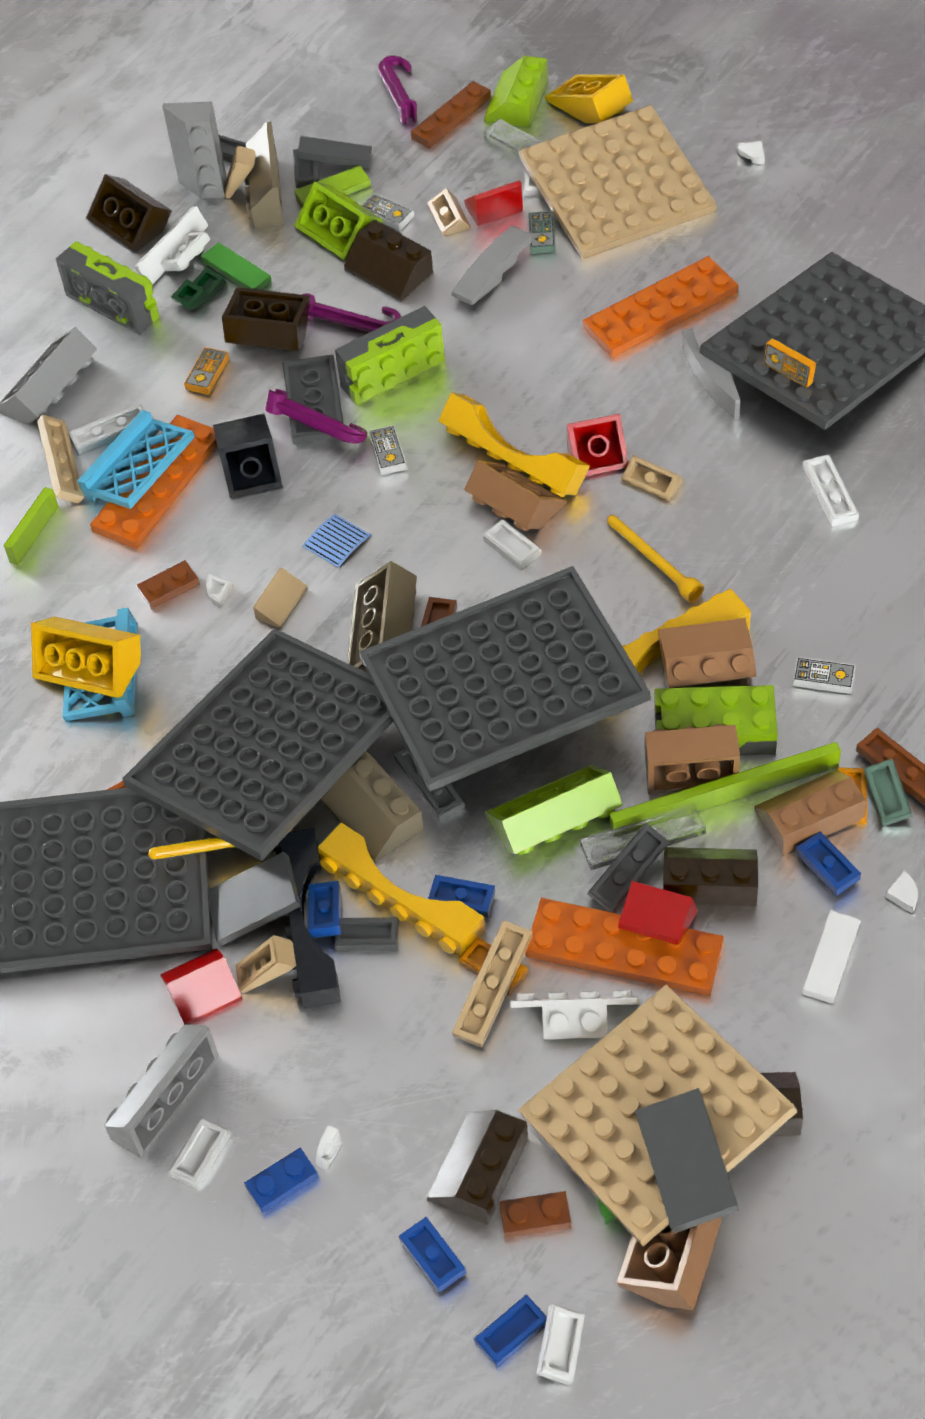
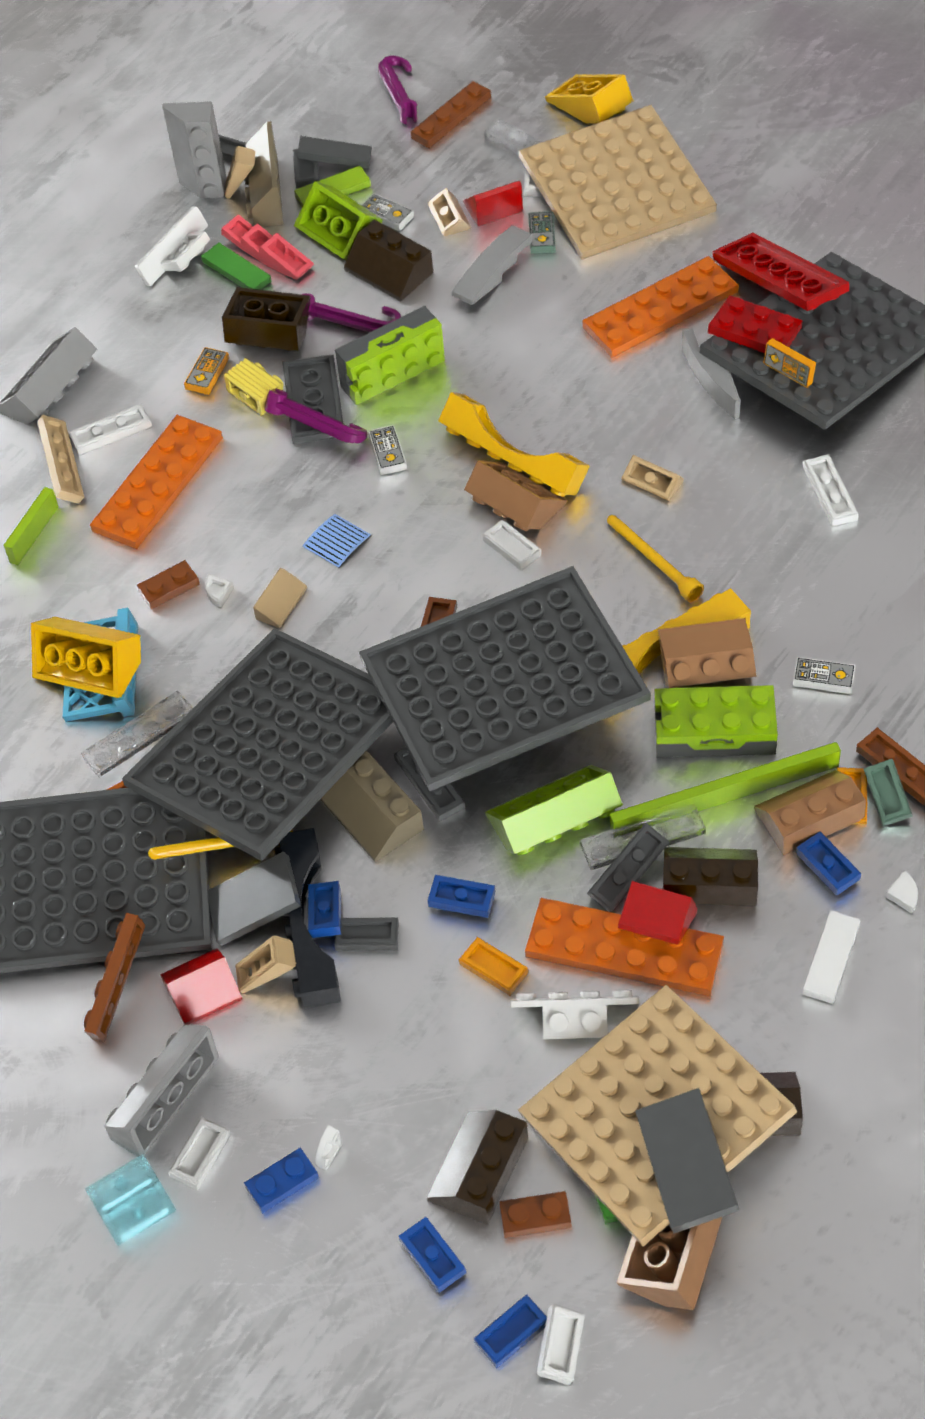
(108, 287): dark grey piece -> none
(117, 969): none -> dark orange plate
(125, 452): medium azure fence -> none
(127, 213): dark brown slope -> none
(130, 1199): none -> clear light blue slope
(136, 734): none -> clear plate
(202, 289): dark green slope -> none
(247, 455): black slope -> none
(251, 384): none -> light yellow brick
(267, 249): none -> coral slope
(381, 609): dark tan slope -> none
(447, 922): yellow arch -> none
(492, 984): tan plate -> none
(519, 92): lime slope -> none
(598, 443): red slope -> none
(689, 757): medium nougat slope -> none
(752, 151): white tile -> none
(753, 324): none -> red plate
(781, 271): none -> red plate

